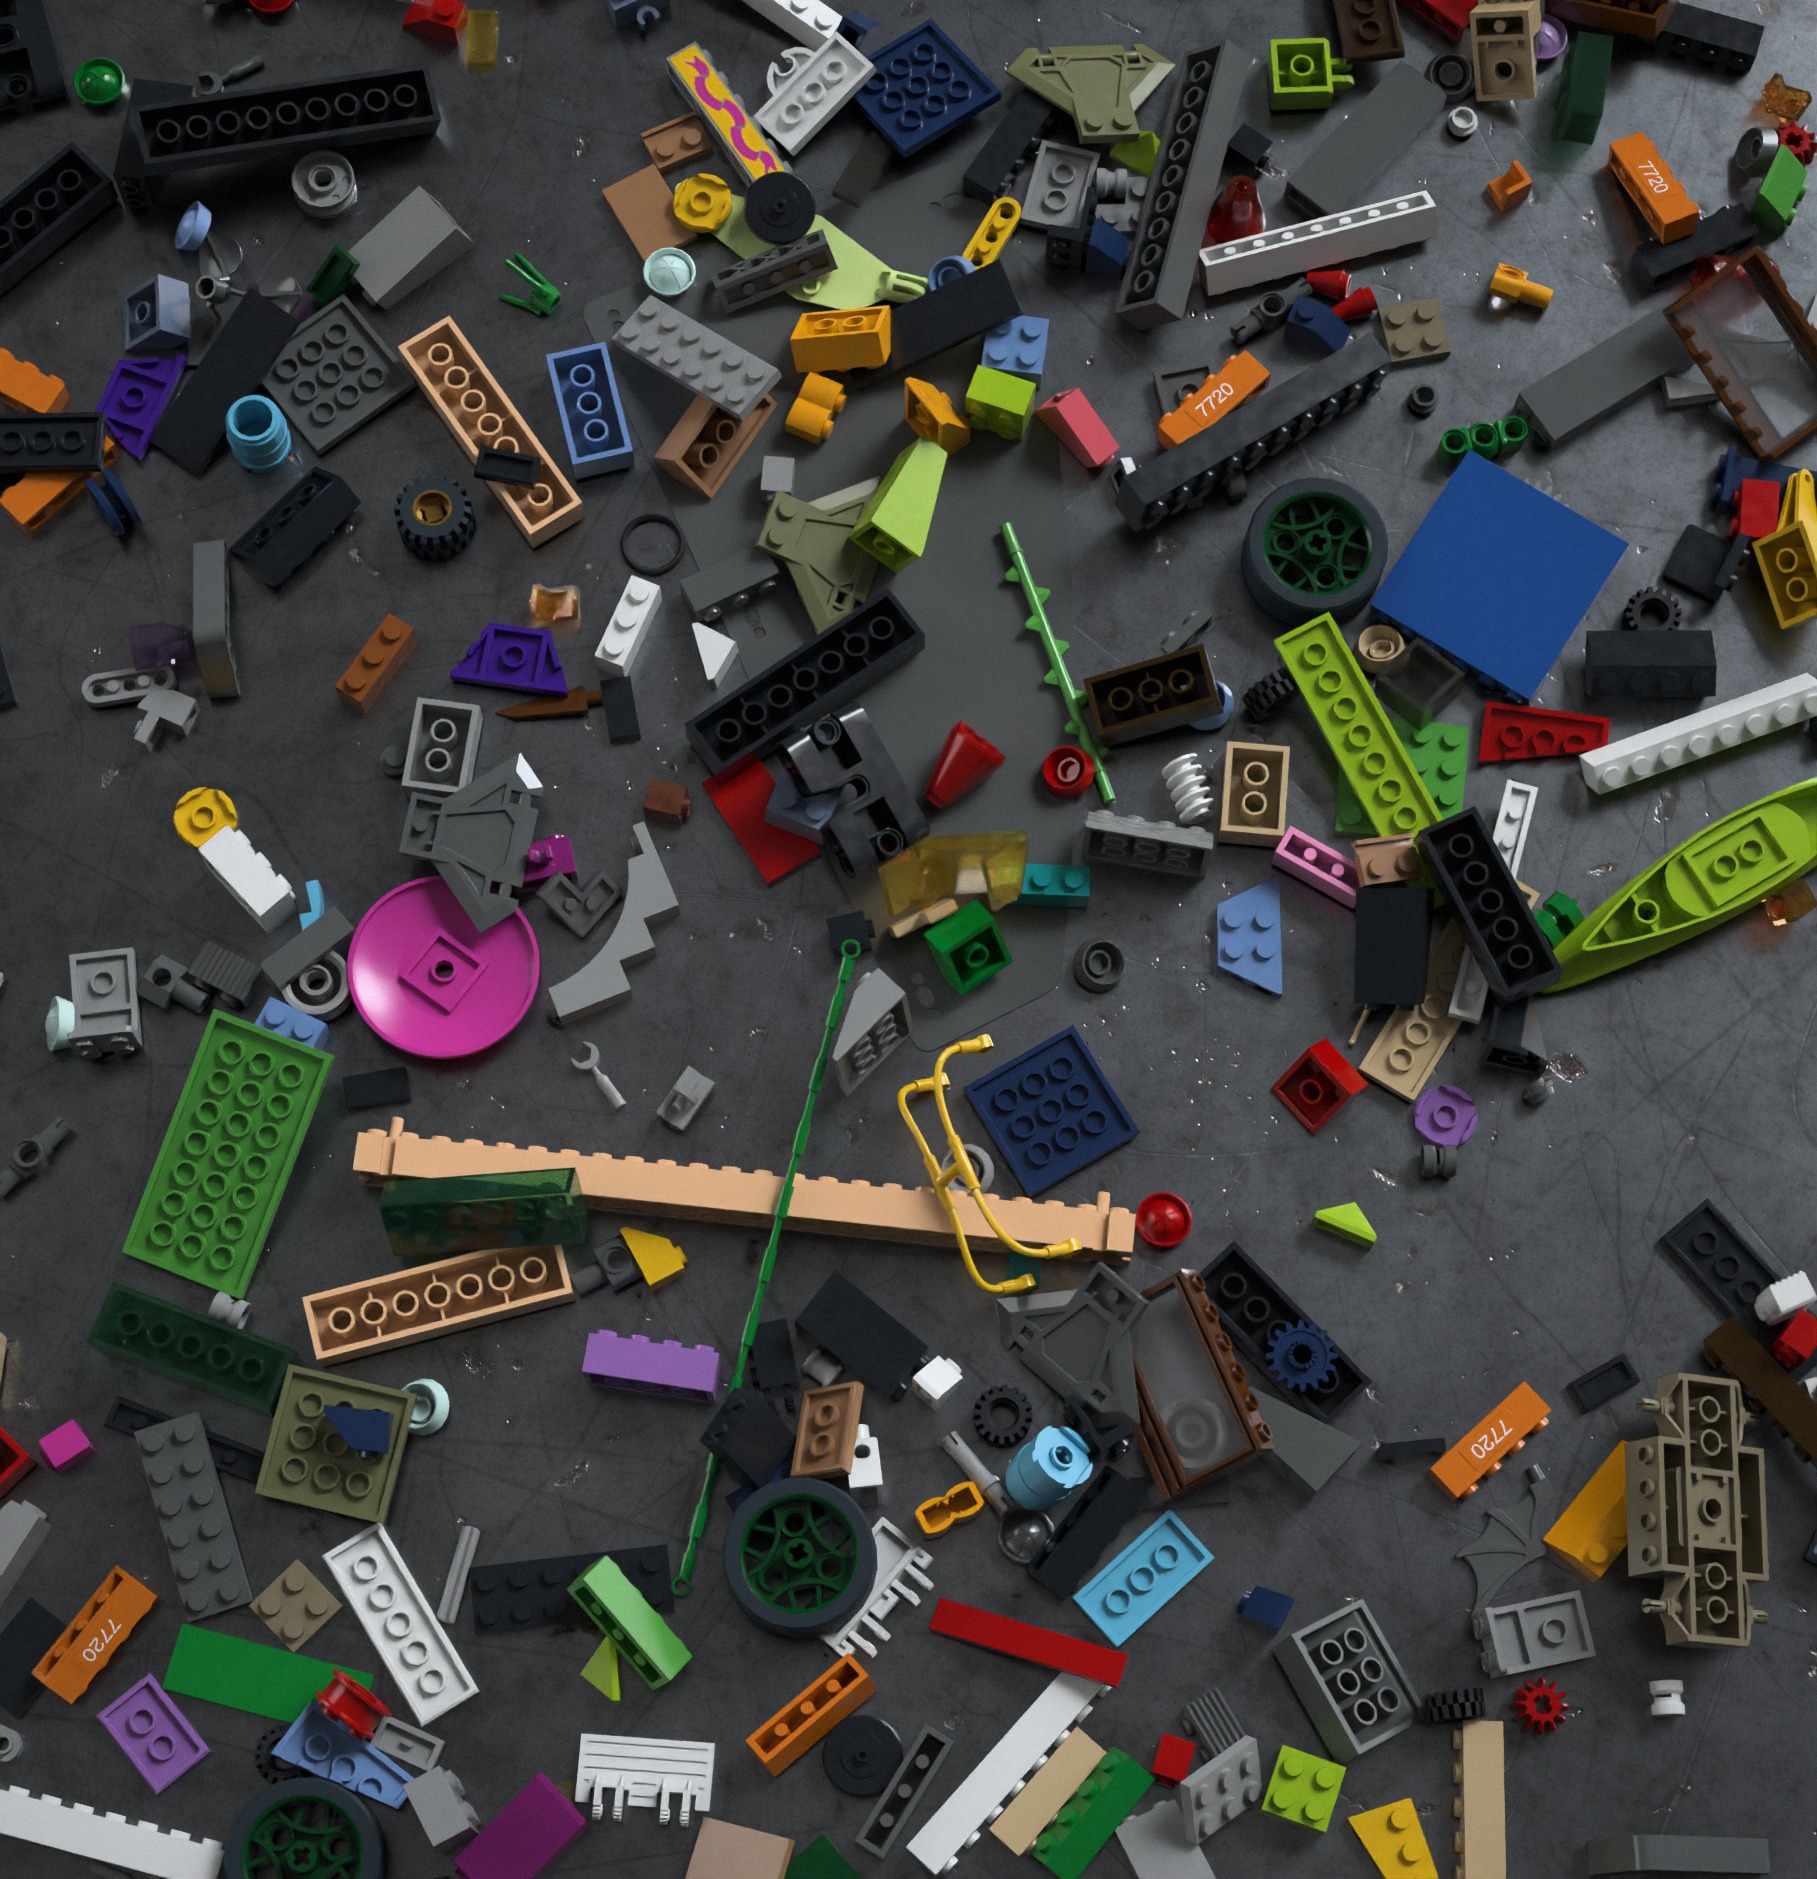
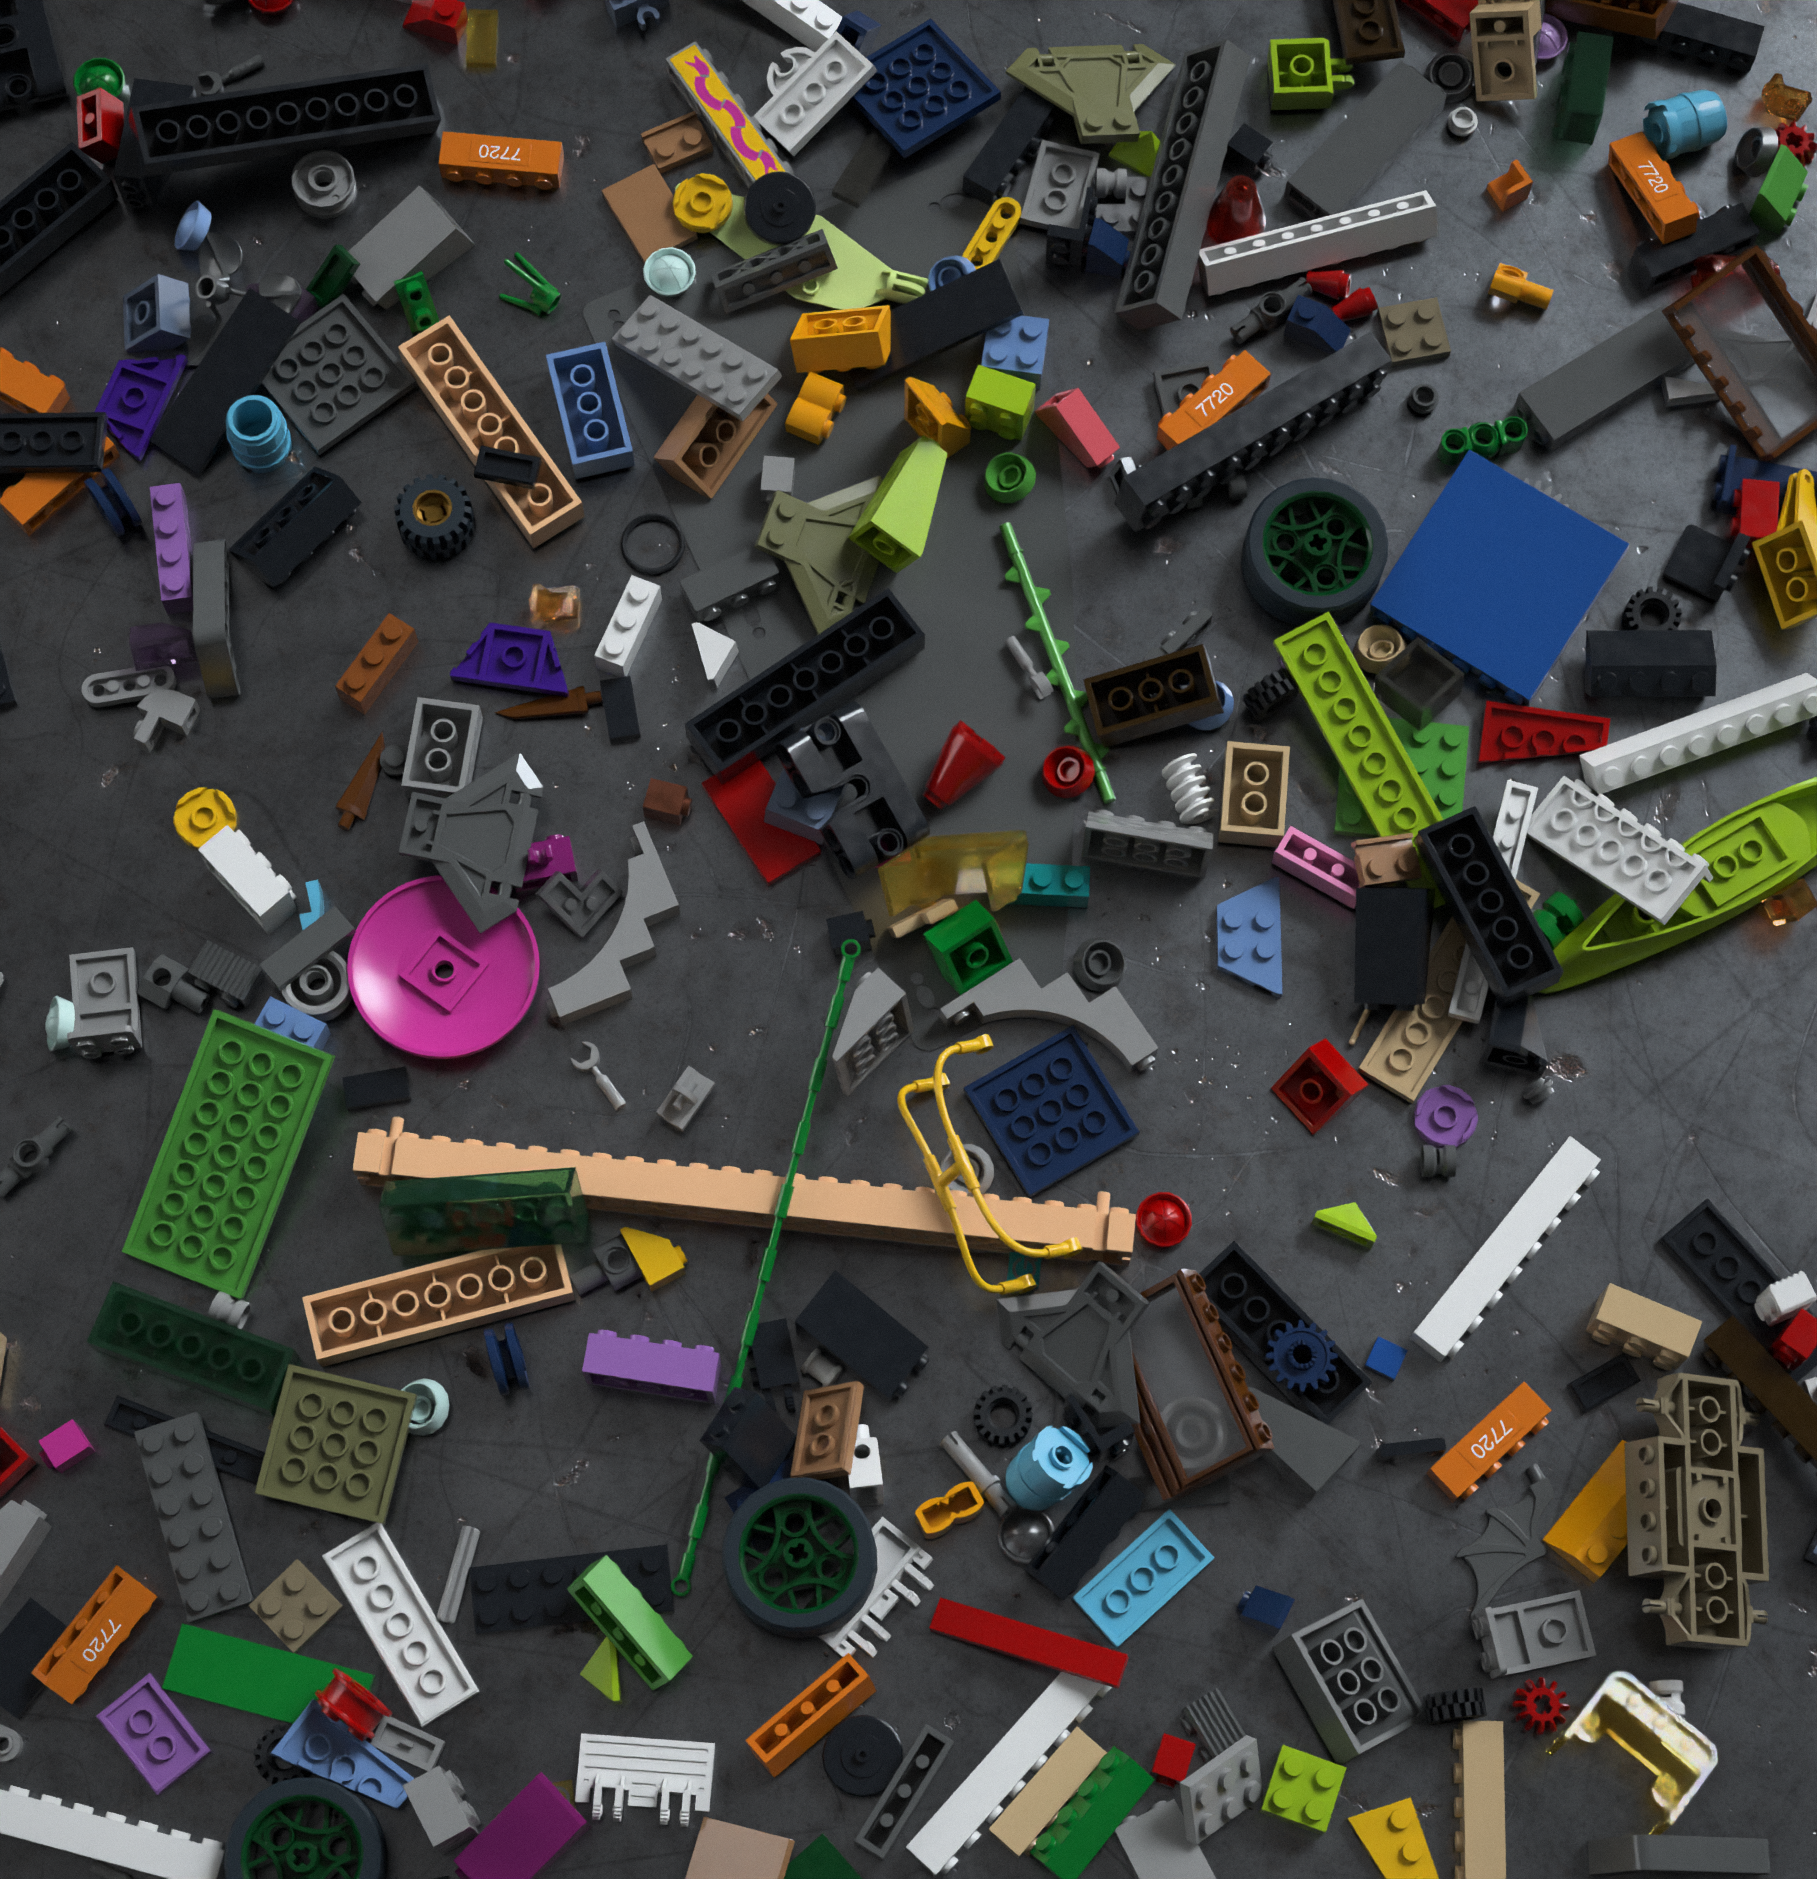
(100, 124): none -> red brick
(173, 547): none -> medium lavender brick
(358, 794): none -> reddish brown bar
(363, 1429): dark blue slope -> none
(416, 302): none -> green hips
(501, 160): none -> orange brick
(506, 1359): none -> dark blue wheel
(937, 1381): white slope -> none
(1009, 477): none -> bright green hat
(1017, 995): none -> light grey arch
(1038, 680): none -> light grey piece
(1385, 1358): none -> blue tile
(1505, 1249): none -> white brick
(1616, 849): none -> white bracket
(1643, 1327): none -> tan brick
(1652, 1735): none -> clear yellow windscreen
(1685, 122): none -> medium azure piece

